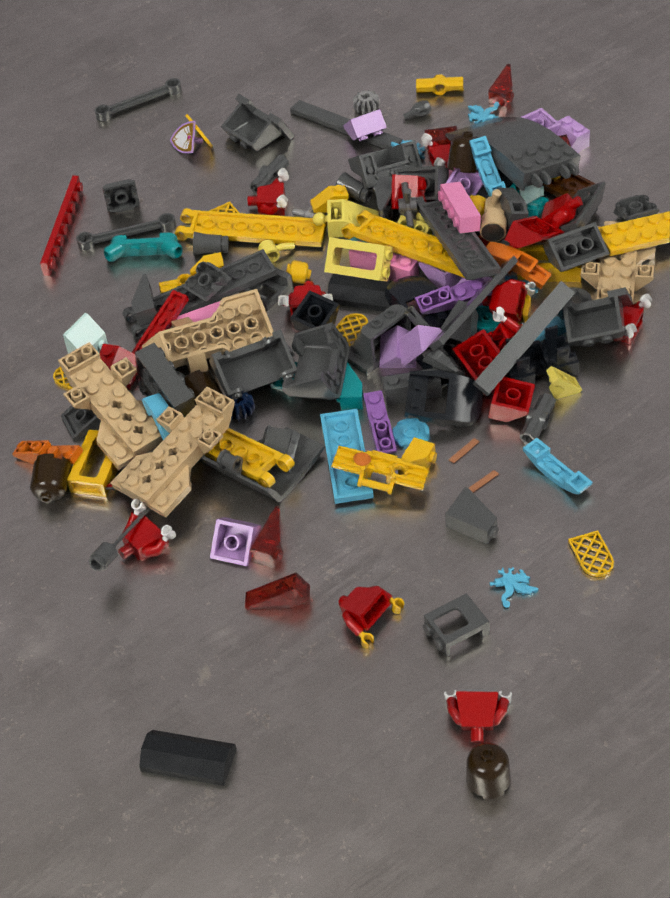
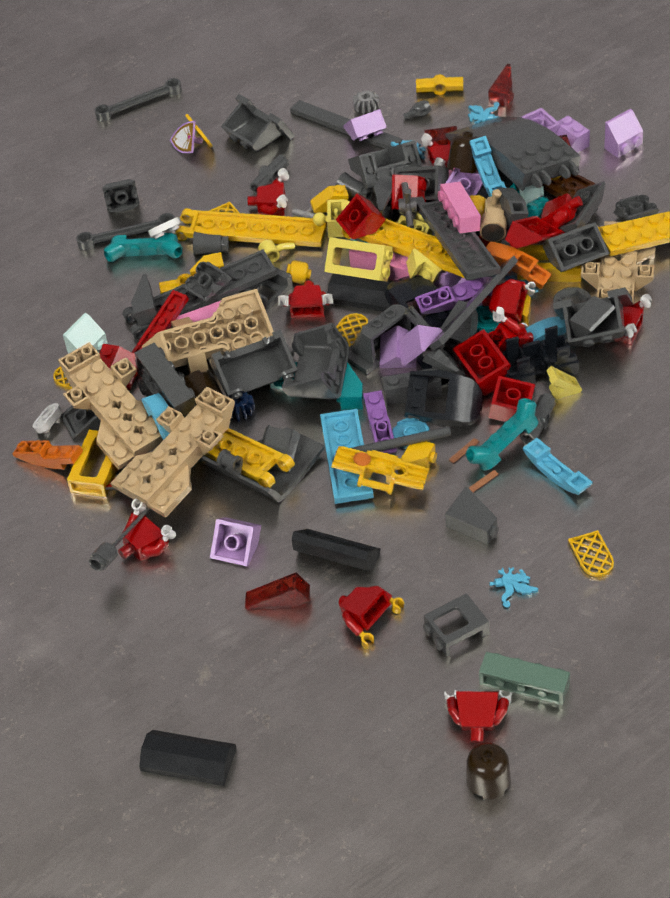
(47, 418): none -> white plate
(50, 478): dark brown cylinder -> none
(61, 224): red plate -> none
(170, 225): none -> white plate
(268, 545): clear red slope -> none
(314, 312): black slope -> none
(335, 549): none -> black piece
(360, 218): none -> red slope
(405, 440): none -> dark grey piece
(421, 265): none -> light yellow slope
(523, 338): dark grey tile -> none
(523, 420): none -> teal plate
(524, 678): none -> sand green brick
(590, 316): none -> dark grey slope
(623, 133): none -> lavender slope

